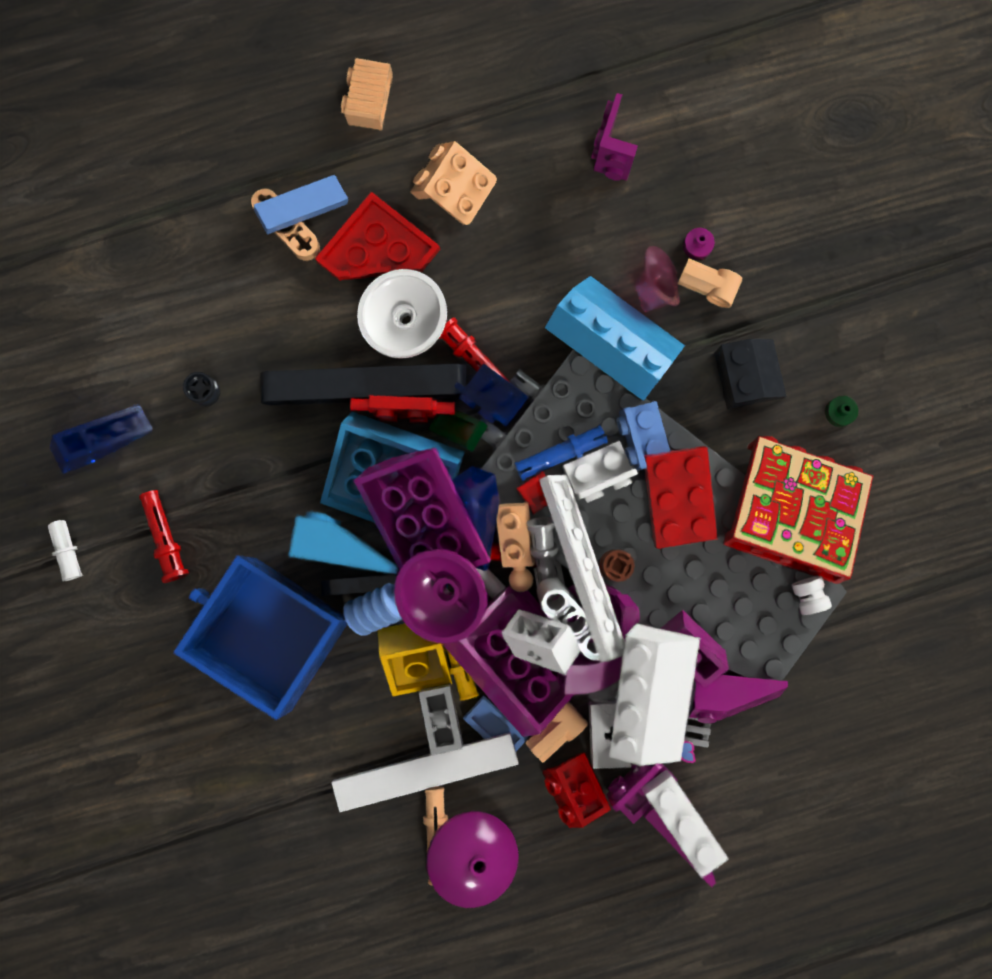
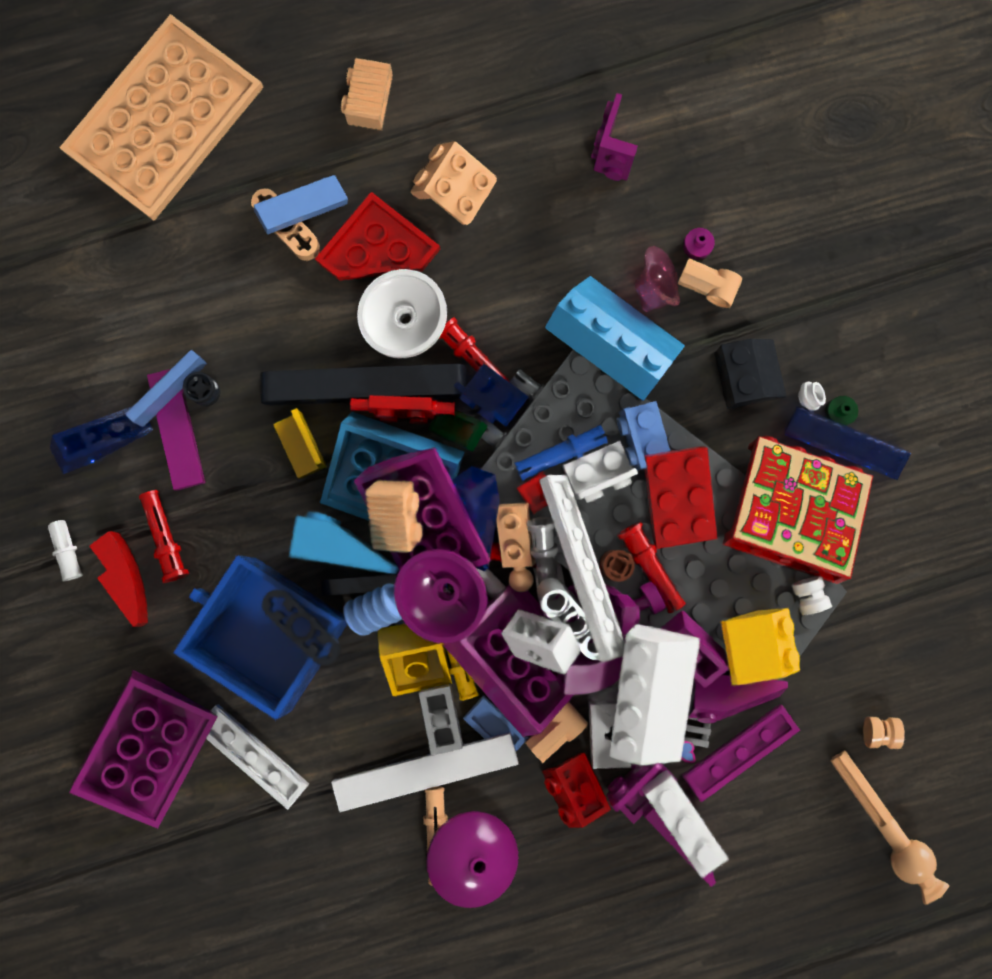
(122, 577): none -> red slope
(143, 750): none -> magenta slope
(162, 117): none -> light nougat plate
(165, 389): none -> medium blue tile
(178, 439): none -> magenta tile
(255, 758): none -> white tile
(277, 616): none -> black beam
(300, 444): none -> yellow panel
(393, 516): none -> light nougat brick
(645, 554): none -> red pin
(650, 599): none -> magenta tile
(740, 752): none -> magenta tile
(760, 646): none -> yellow slope
(811, 395): none -> white plate
(847, 443): none -> clear blue tile
(883, 732): none -> light nougat wheel
(910, 858): none -> light nougat piece

